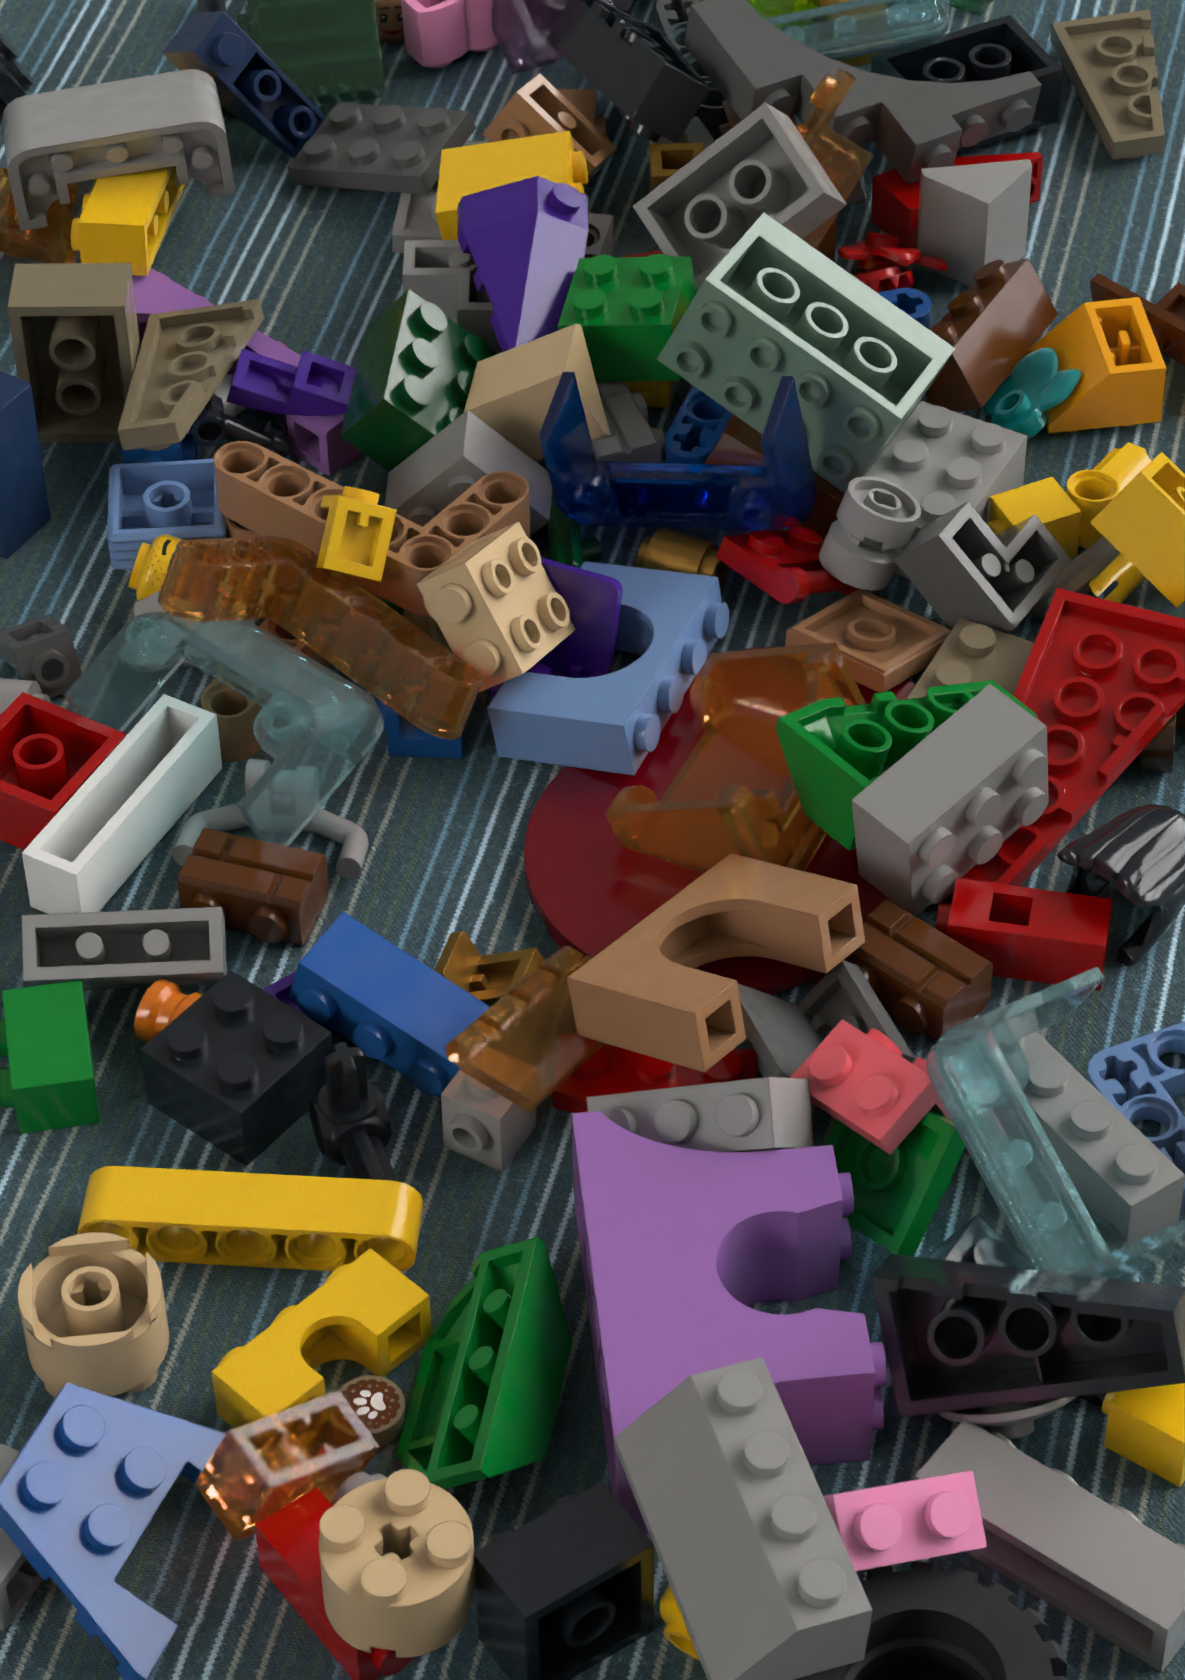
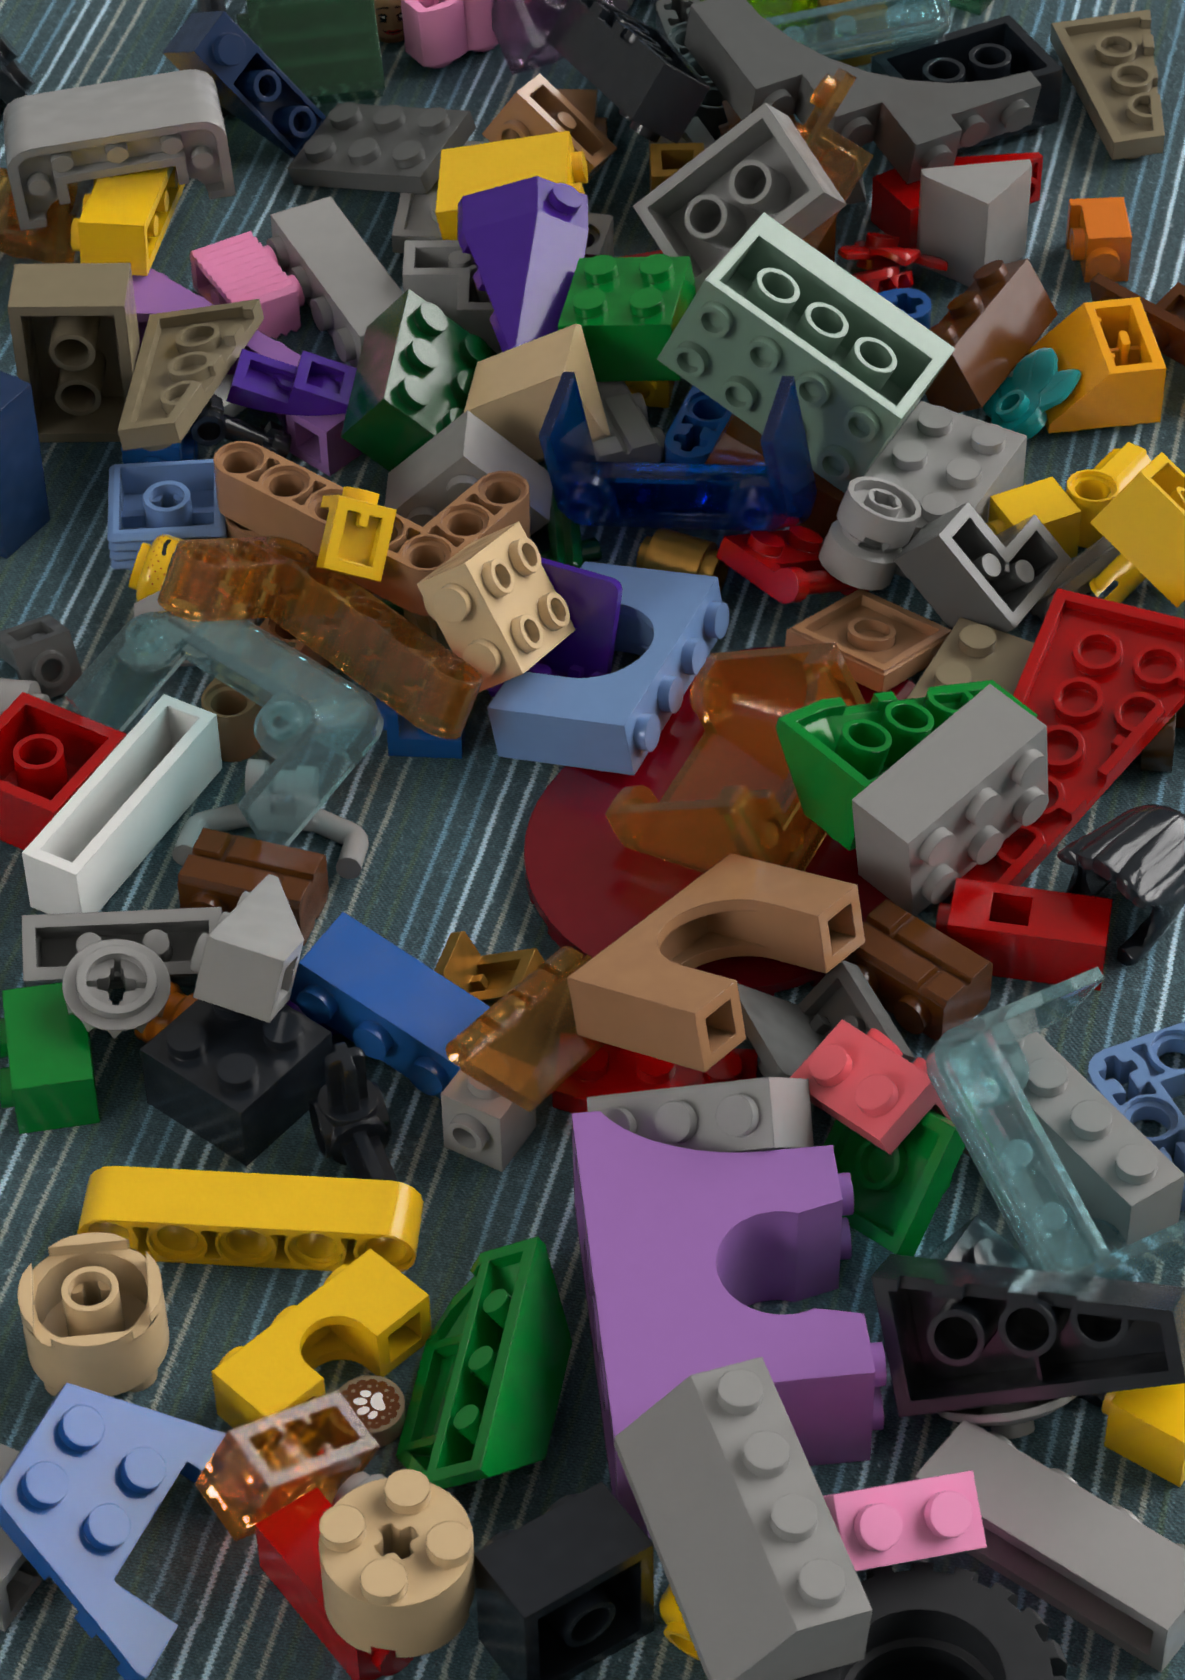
(90, 975): none -> light grey gear
(245, 271): none -> bright pink brick
(250, 954): none -> light grey slope
(336, 272): none -> light grey brick
(1099, 237): none -> orange brick

